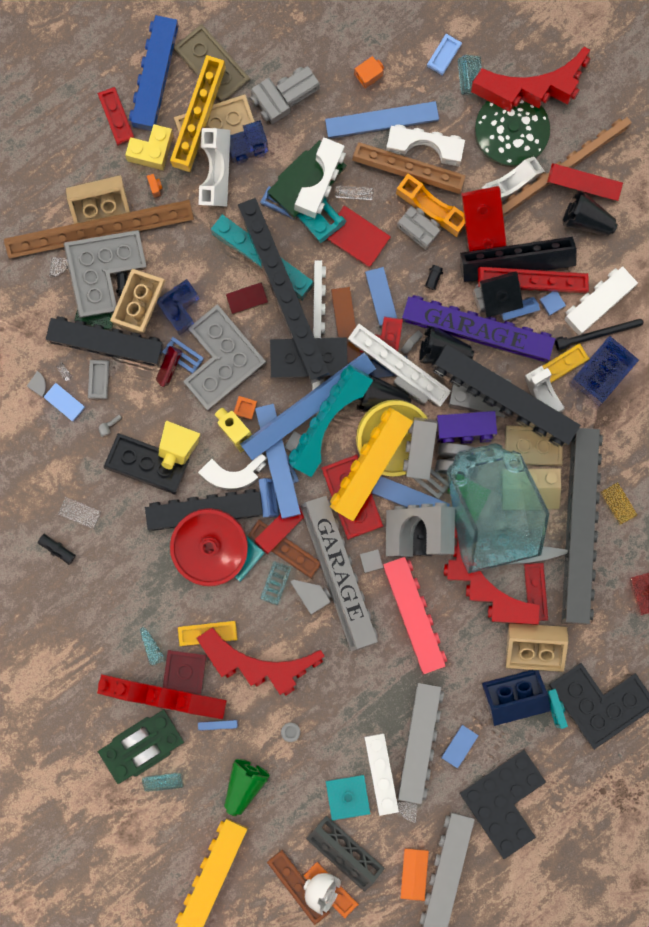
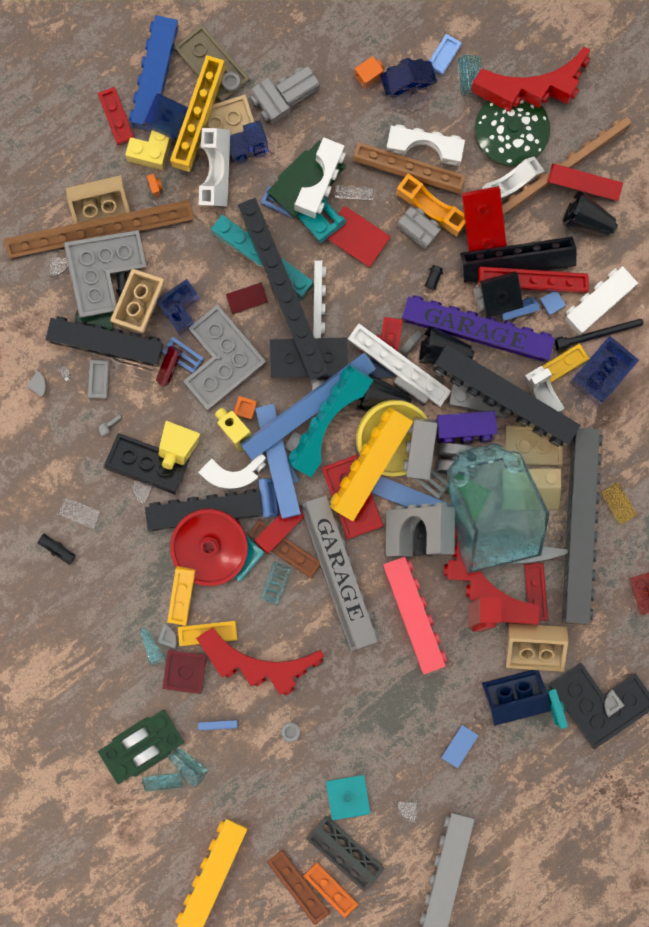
(64, 402): light blue tile -> none
(141, 492): none -> clear tile
(161, 697): red arch -> none
(166, 116): none -> clear blue plate
(168, 637): none -> light grey tile
(181, 595): none -> yellow tile
(188, 767): none -> clear light blue slope
(230, 81): none -> light grey tile
(243, 786): green cone -> none
(312, 595): light grey slope -> none
(321, 892): white cylinder -> none
(345, 319): dark orange tile -> none
(371, 561): light grey tile -> none
(380, 294): medium blue tile -> none
(381, 120): medium blue tile -> none
(381, 774): white brick -> none
(407, 76): none -> clear blue brick
(414, 874): orange piece -> none
(419, 743): light grey brick -> none
(484, 614): none -> red brick
(494, 798): black plate -> none
(612, 703): none -> light grey tile

